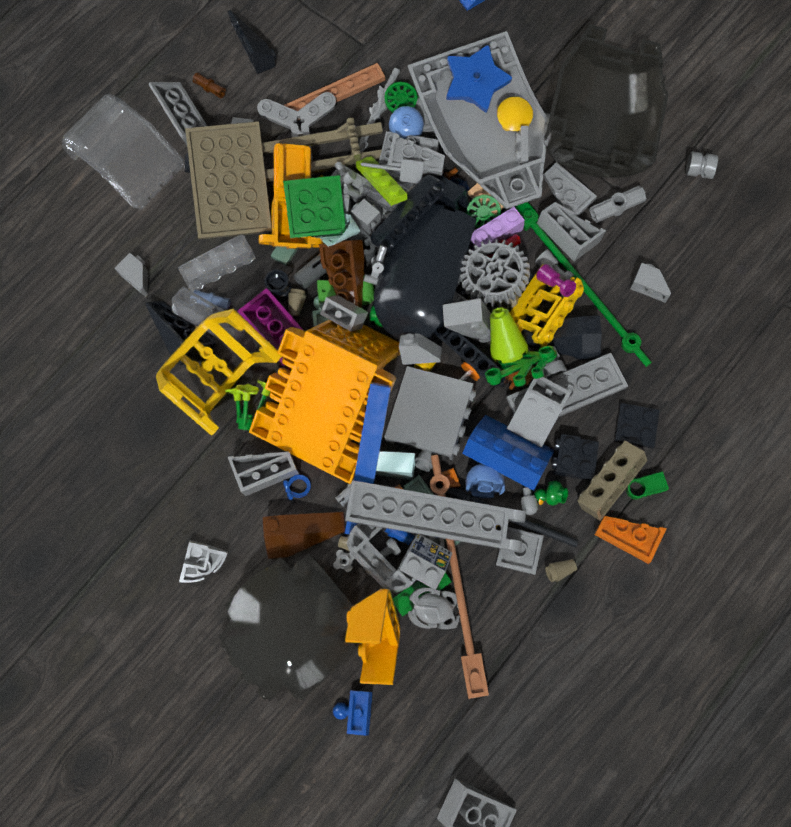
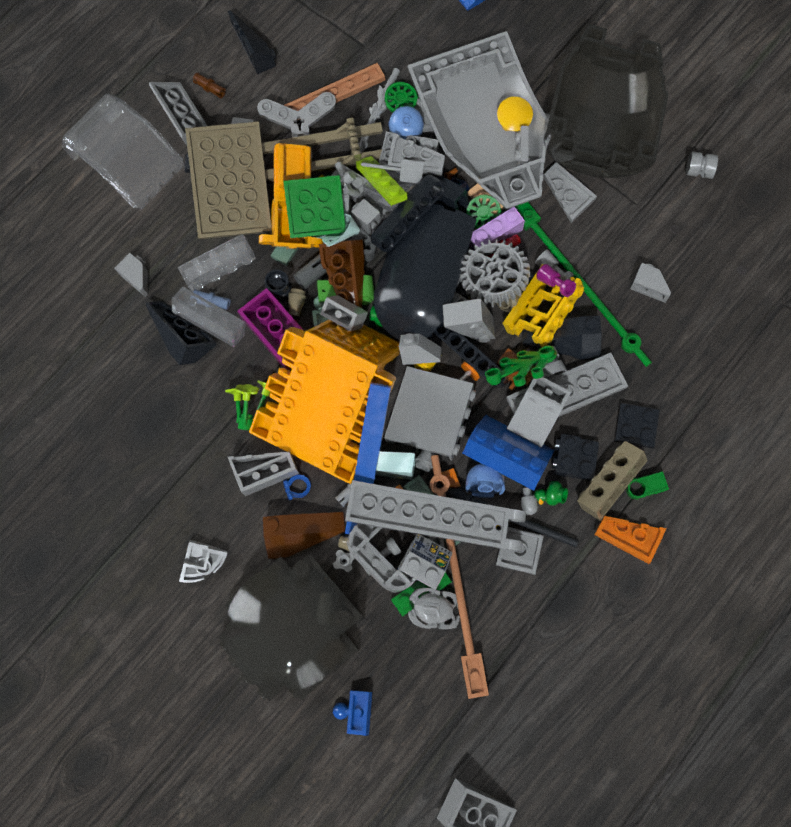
(175, 389): yellow windscreen -> none
(377, 266): light grey piece -> none
(378, 629): light orange windscreen -> none
(402, 536): blue cone -> none
(476, 78): blue plate -> none
(505, 337): lime cone -> none
(559, 570): dark tan cone -> none
(569, 231): light grey wedge -> none
(626, 200): light grey piece -> none

